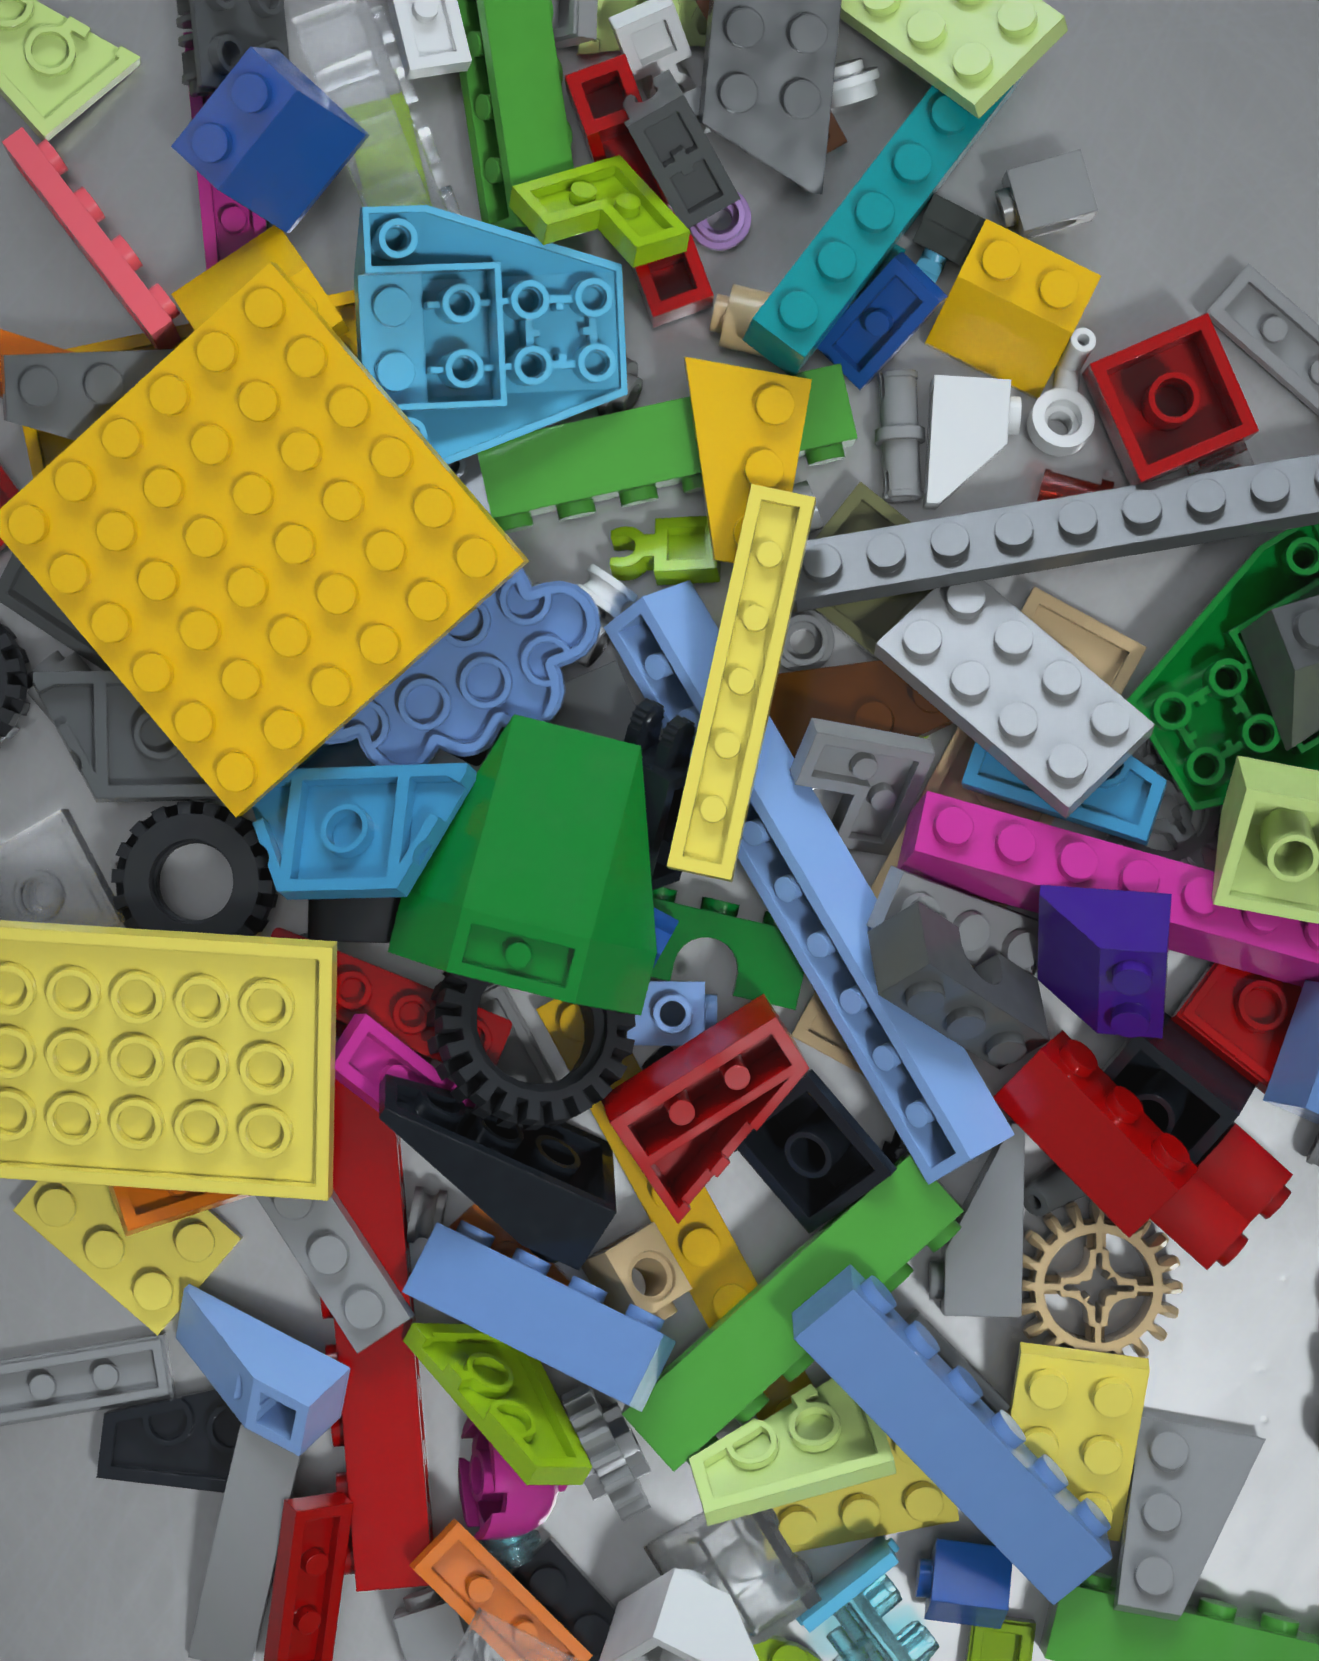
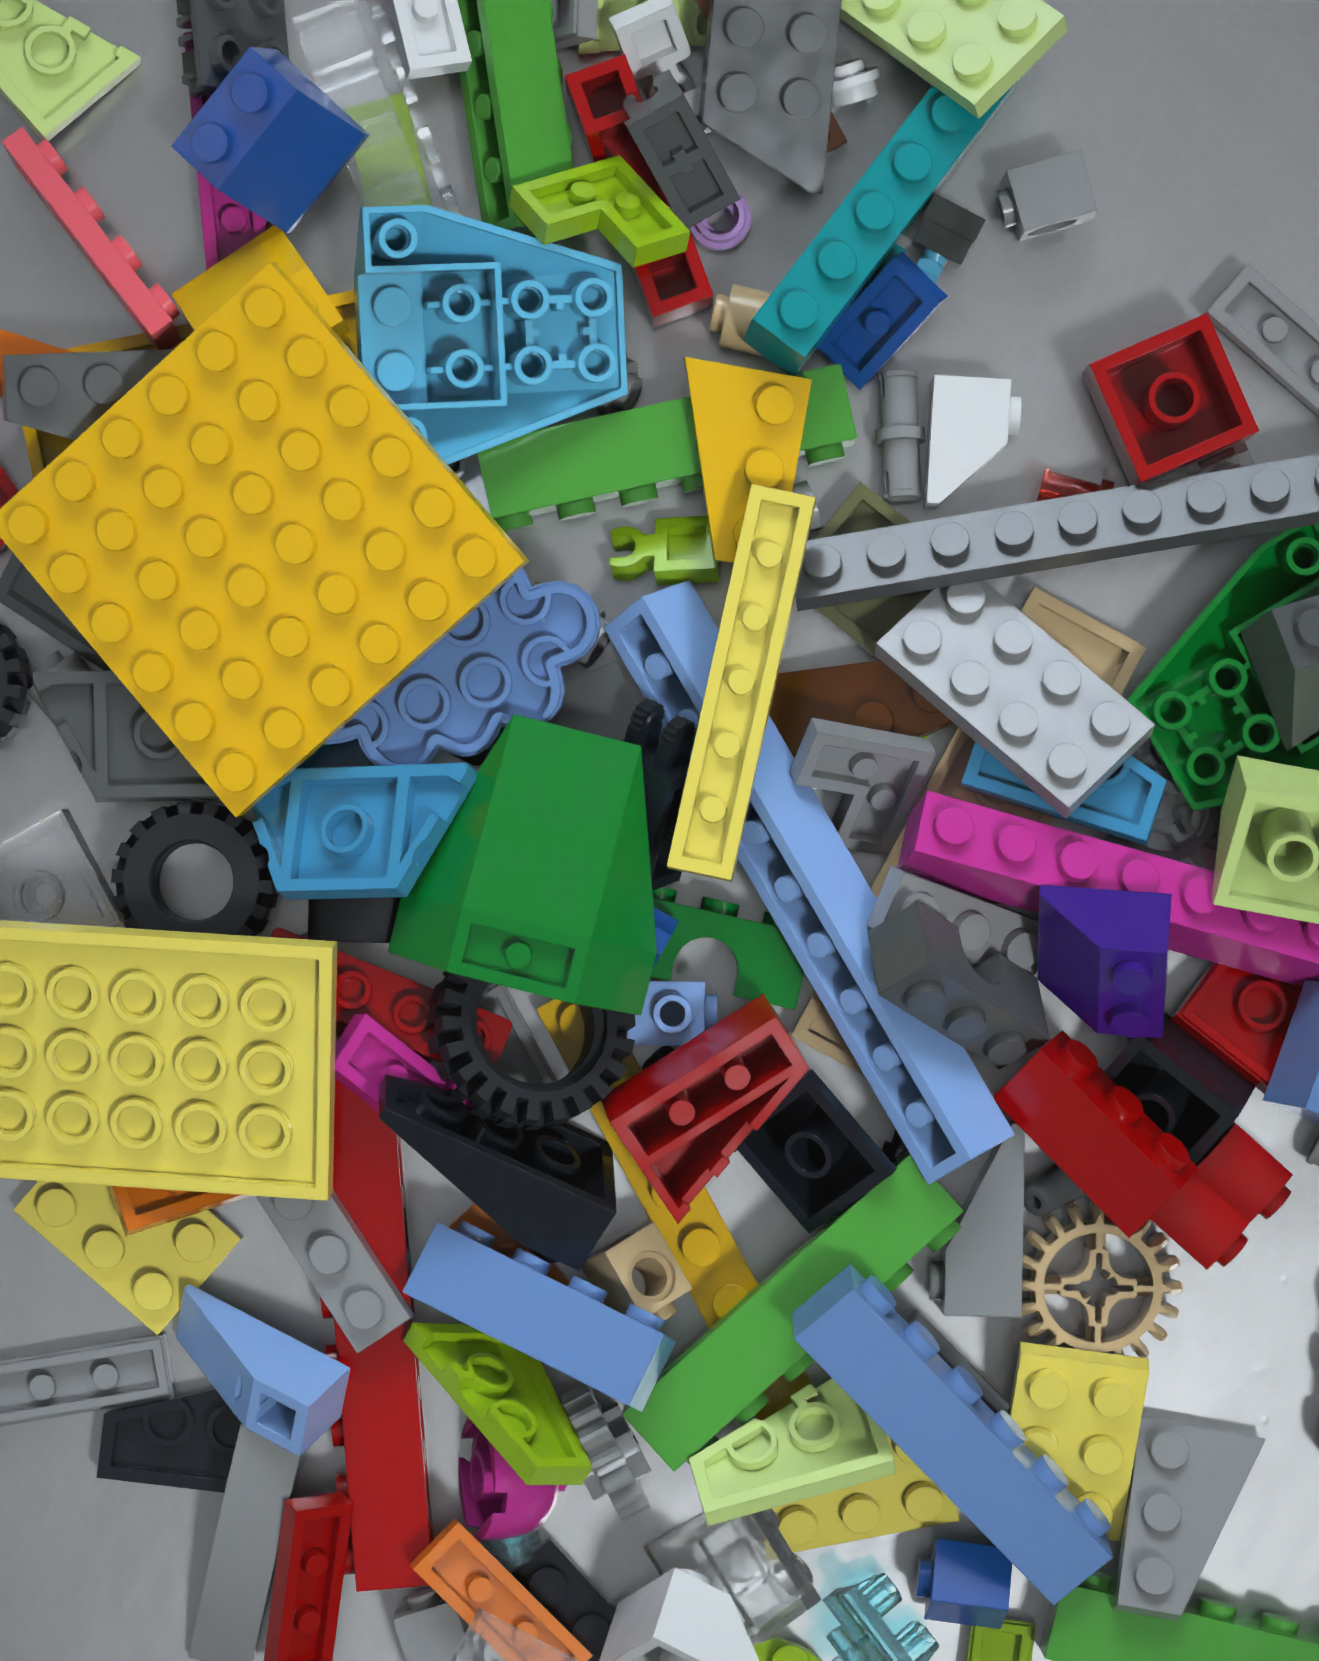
(425, 1213): light grey bush -> none
(607, 591): white bush -> none
(823, 637): light grey plate -> none
(851, 1579): medium azure piece -> none
(1012, 309): yellow slope -> none
(1065, 402): white plate -> none

